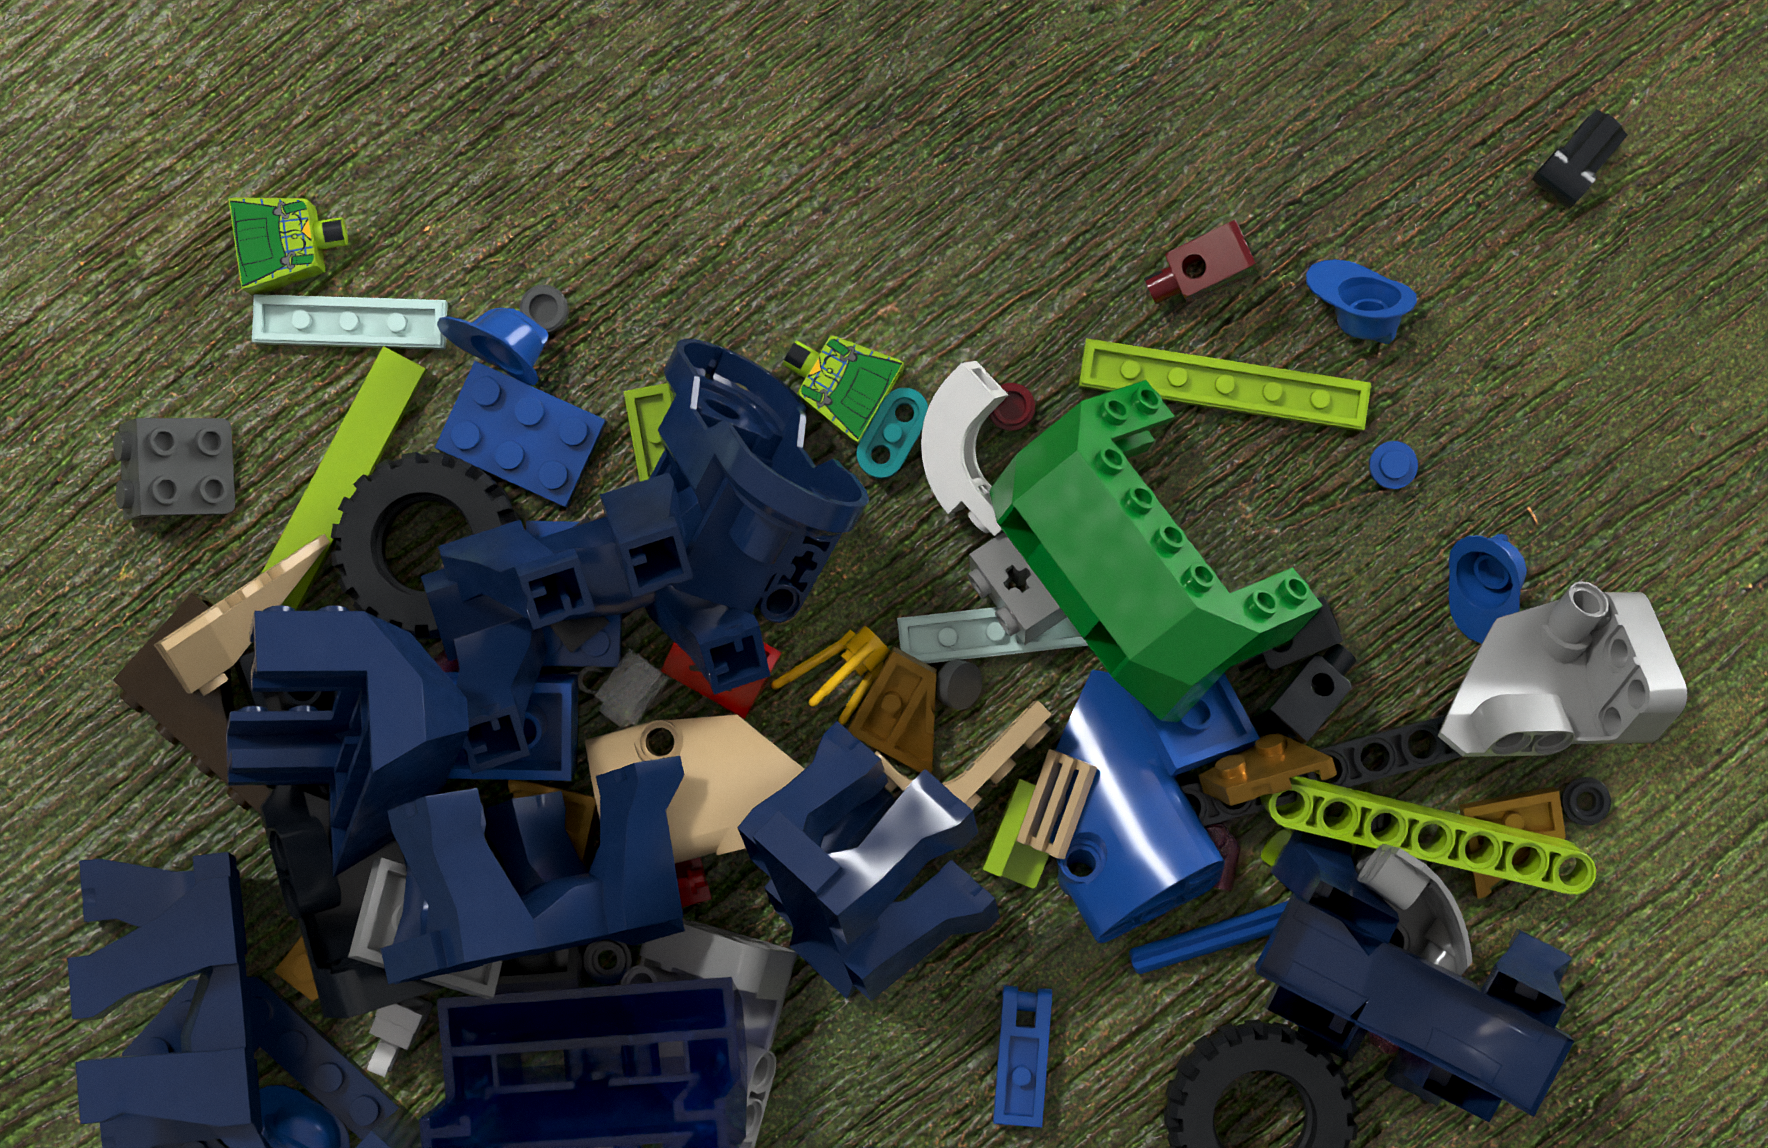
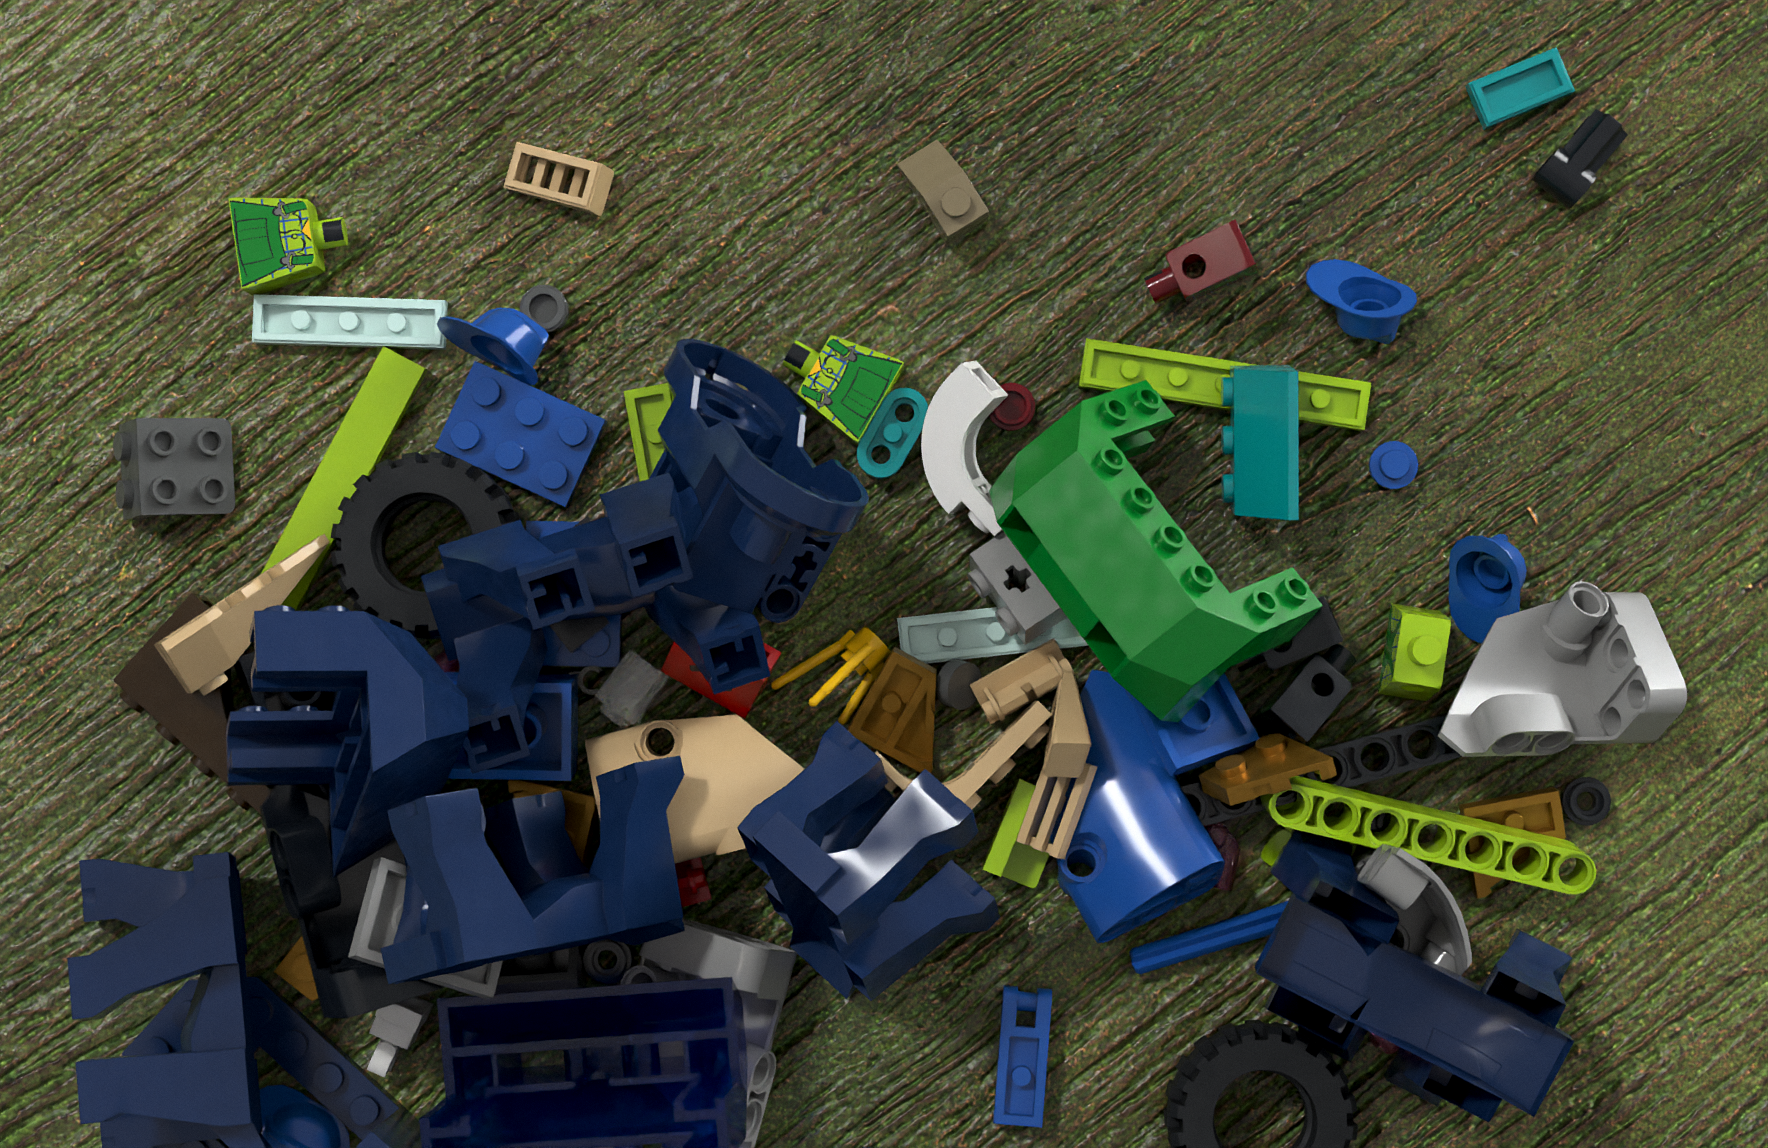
(589, 179): none -> tan slope
(944, 192): none -> dark tan slope
(1021, 681): none -> tan hinge
(1068, 734): none -> tan slope
(1261, 441): none -> teal slope
(1414, 652): none -> lime torso
(1520, 88): none -> teal tile

